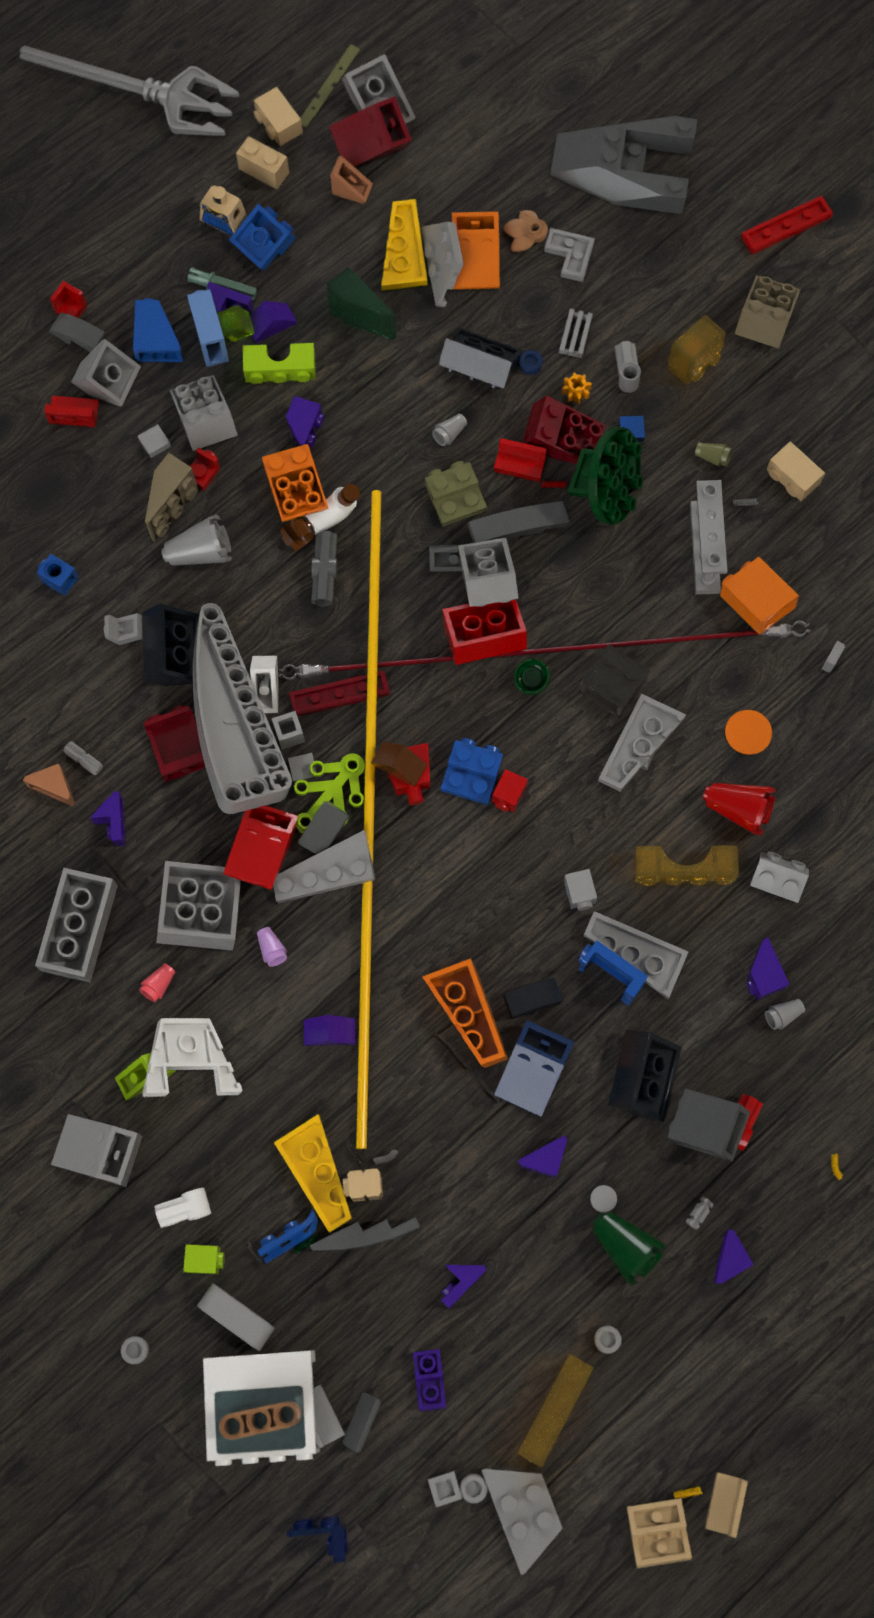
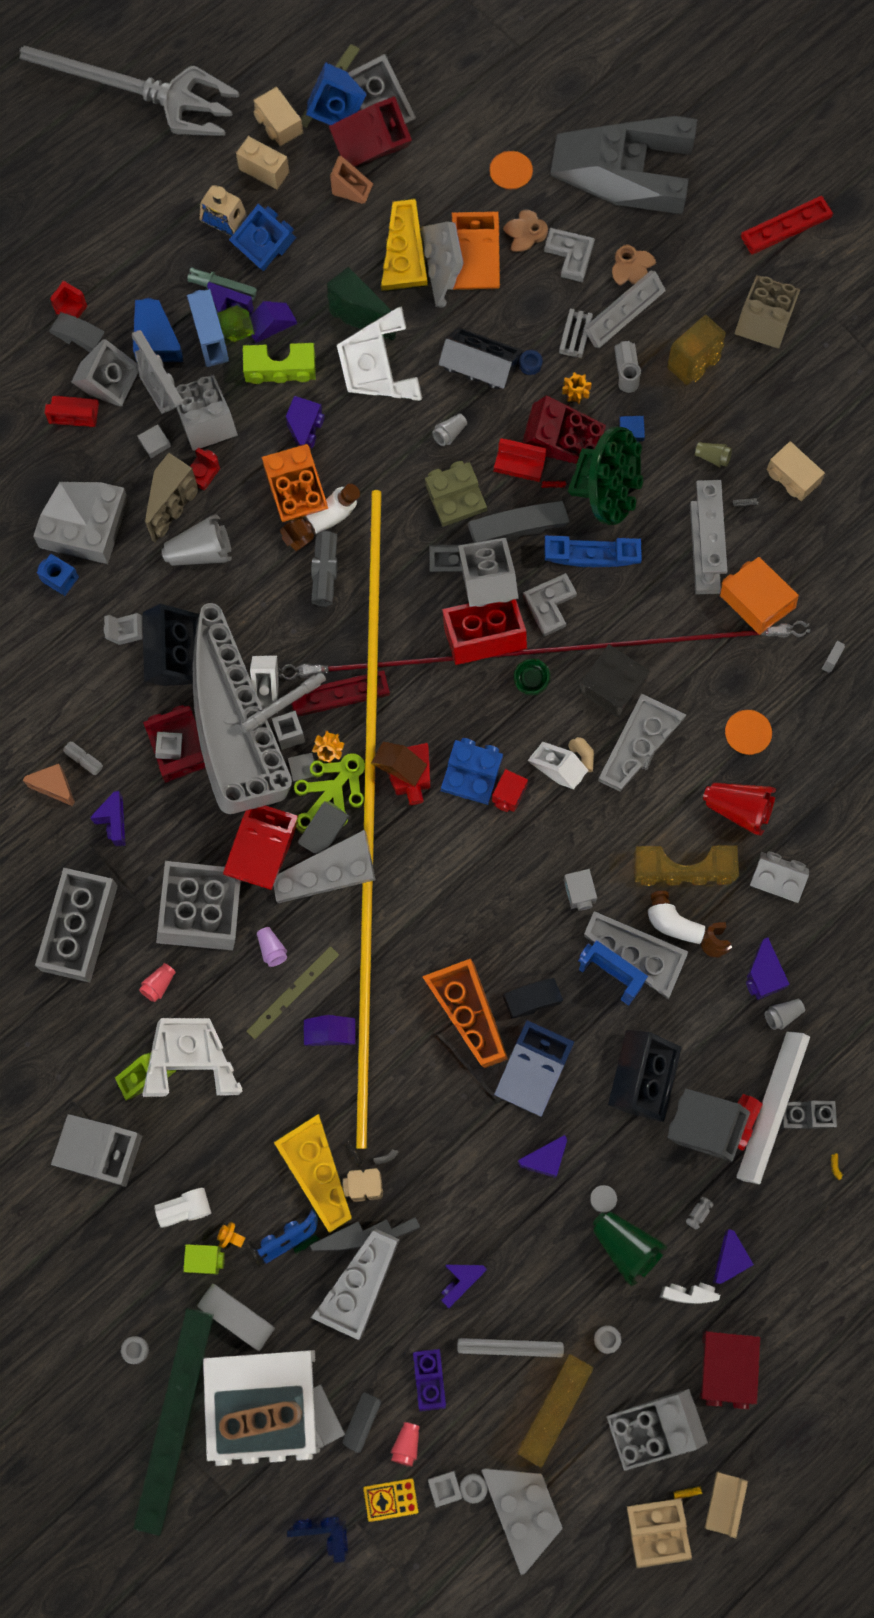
(82, 520): none -> light grey slope
(154, 377): none -> light grey wing
(168, 745): none -> light grey tile
(173, 1422): none -> clear green plate
(227, 1235): none -> light orange plate
(261, 716): none -> light grey piece
(290, 995): none -> olive piece
(328, 747): none -> light orange gear
(334, 96): none -> blue slope
(356, 1291): none -> light grey wing
(367, 362): none -> white wing
(390, 1500): none -> yellow sticker
(406, 1445): none -> coral cone
(510, 1347): none -> light grey axle
(511, 170): none -> orange sticker
(544, 600): none -> light grey tile
(558, 764): none -> white slope
(584, 750): none -> tan arm
(592, 553): none -> blue slope
(624, 309): none -> light grey plate
(631, 269): none -> medium nougat plate
(657, 1430): none -> light grey slope
(668, 921): none -> piece
(700, 1294): none -> white slope
(730, 1369): none -> dark red panel
(773, 1107): none -> white tile
(809, 1115): none -> dark grey slope

